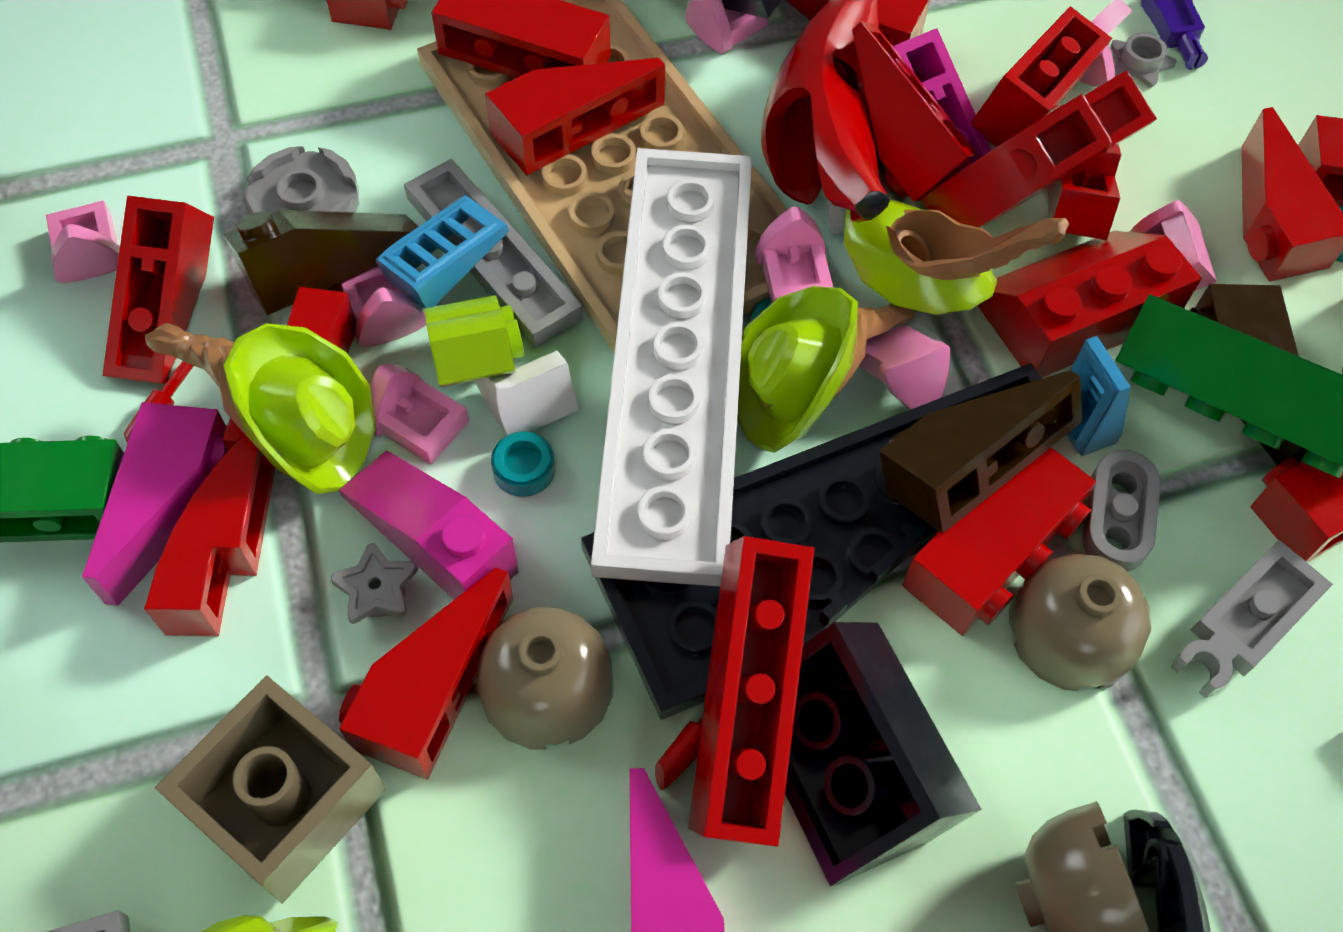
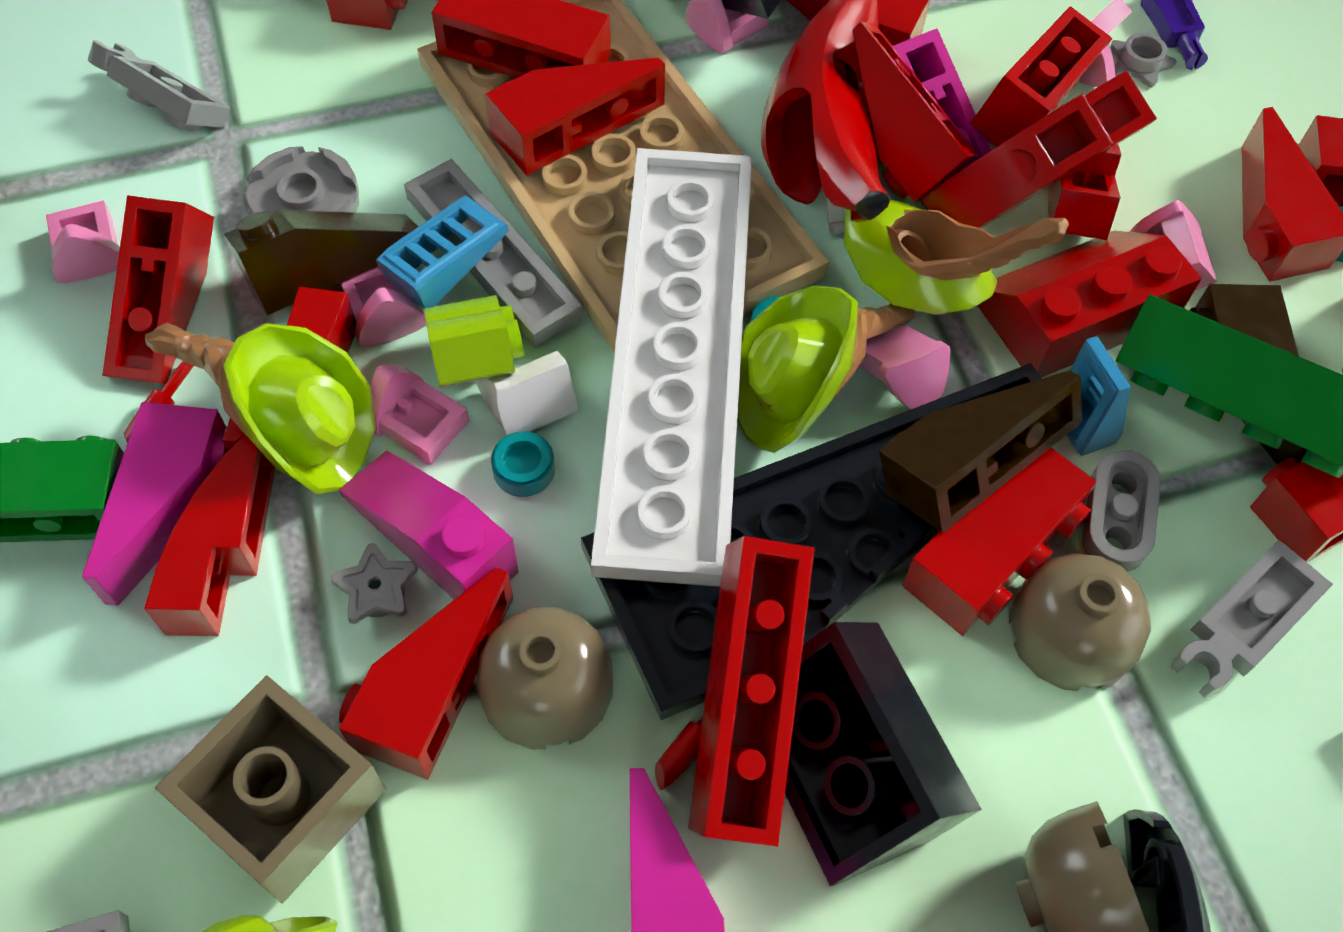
(158, 87): none -> light grey plate
(793, 254): bright pink tile -> none

